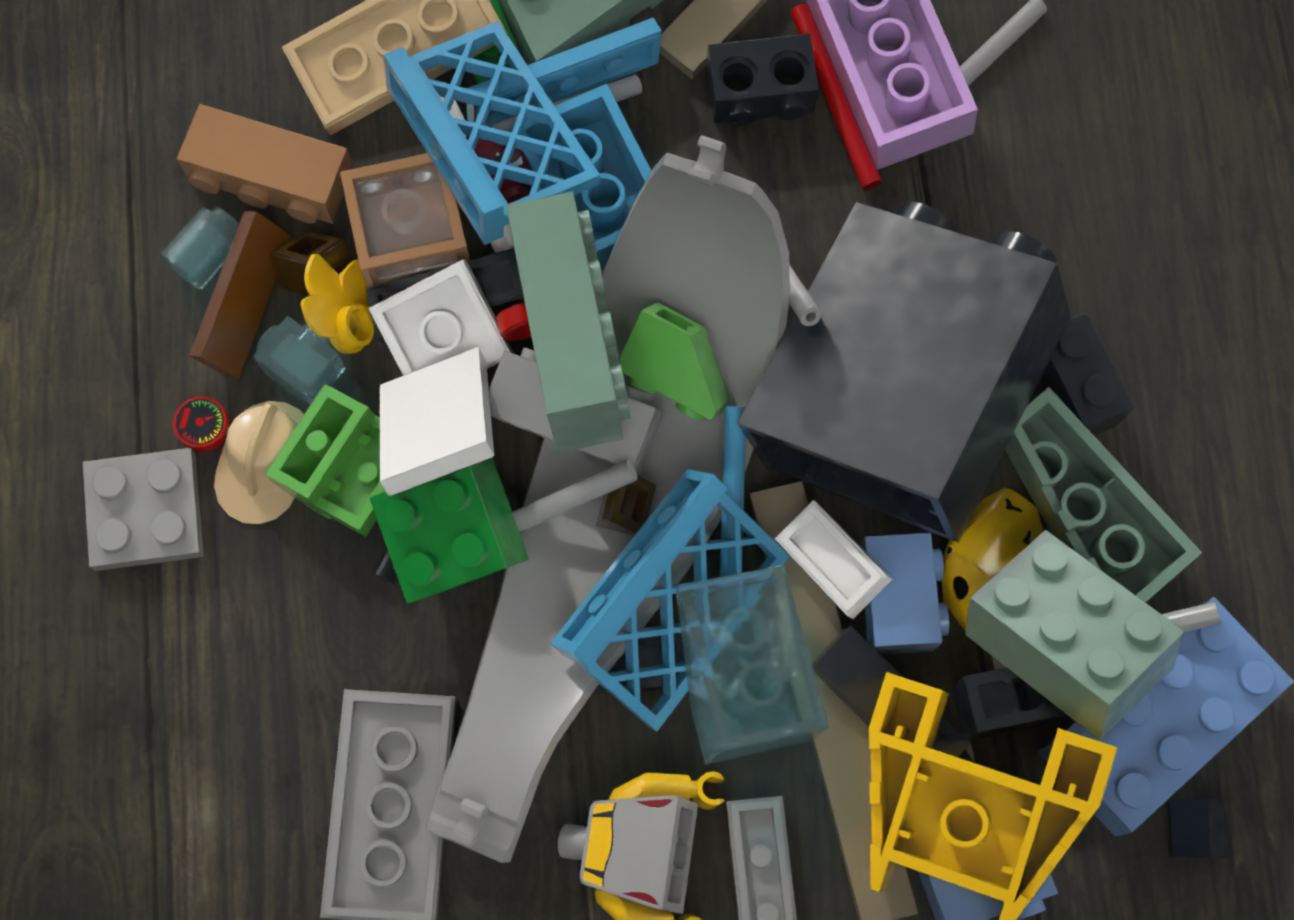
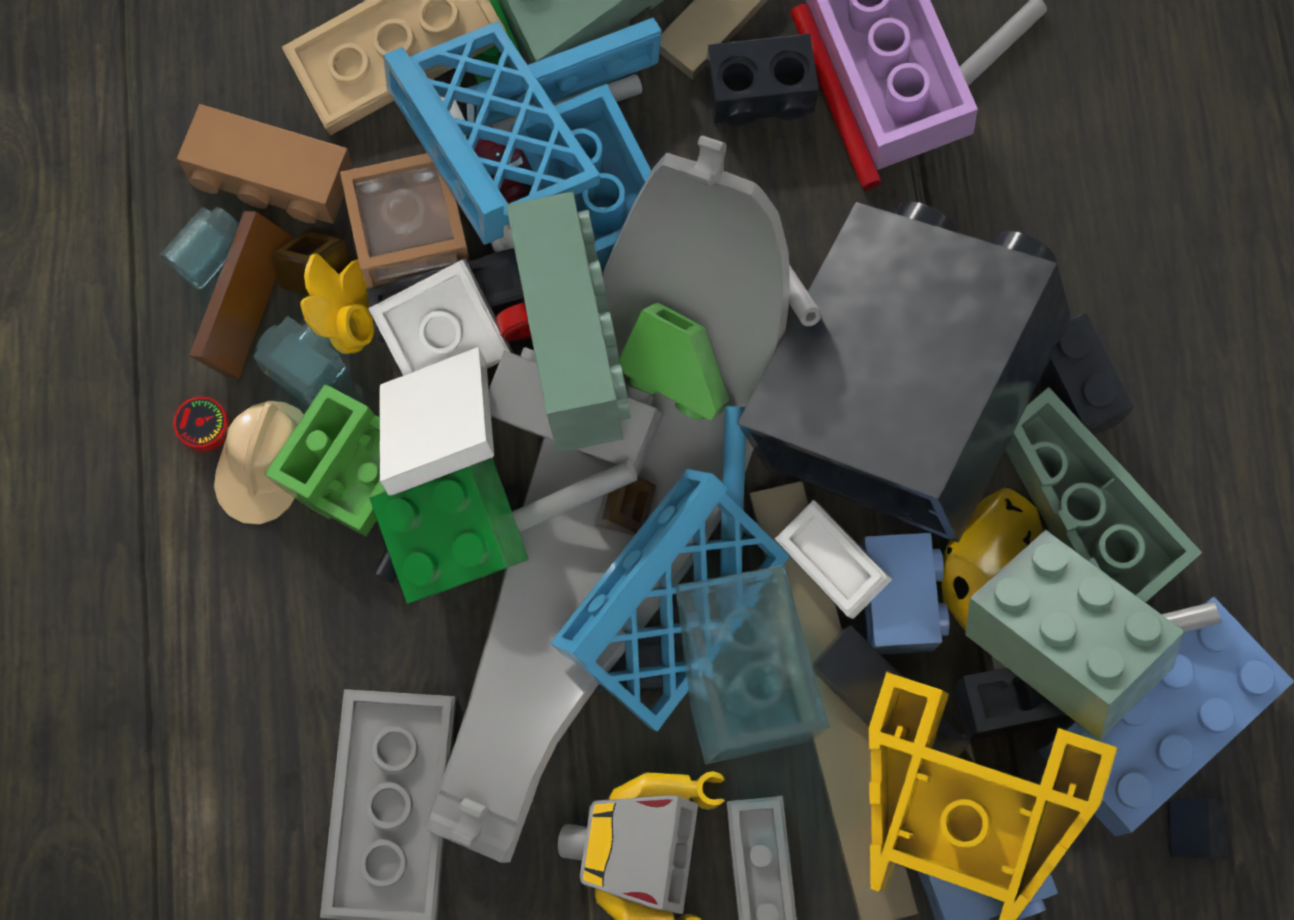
(142, 509): light grey plate -> none

